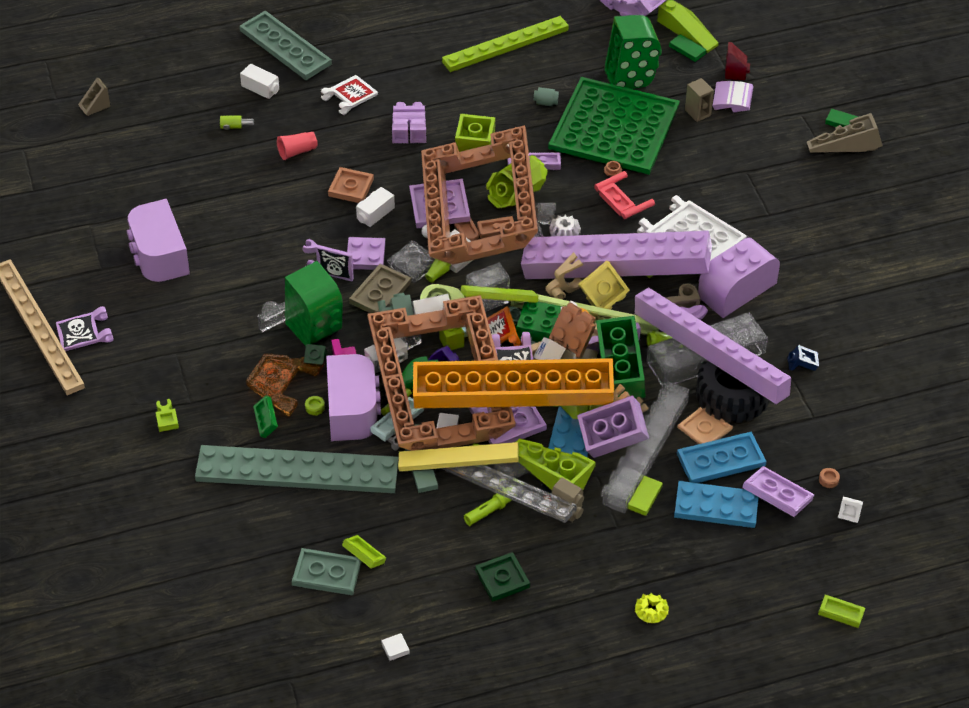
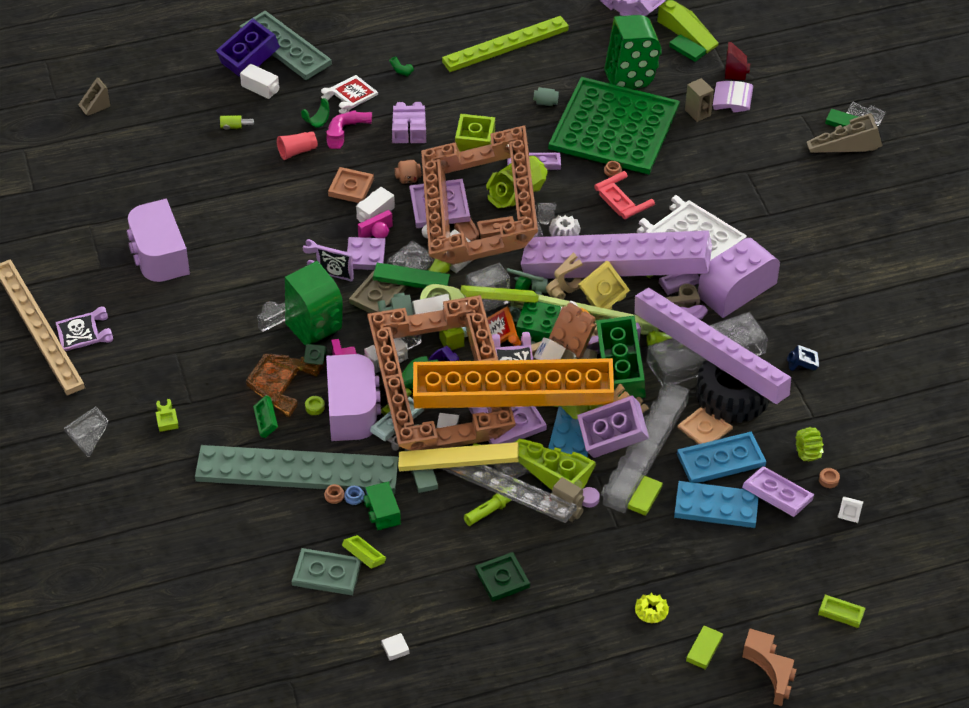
(87, 430): none -> clear wing
(248, 46): none -> dark purple brick
(320, 117): none -> green helmet
(334, 490): none -> nougat plate
(335, 135): none -> dark pink piece
(354, 491): none -> medium blue plate
(376, 226): none -> dark pink tile
(382, 506): none -> green brick
(401, 69): none -> green arm
(408, 171): none -> nougat head
(408, 276): none -> green tile
(523, 283): none -> green tile
(538, 283): none -> sand green plant
(591, 497): none -> lavender tile
(672, 283): none -> lavender tile
(704, 647): none -> lime tile
(761, 650): none -> nougat arch
(809, 444): none -> lime gear
(858, 110): none -> clear slope

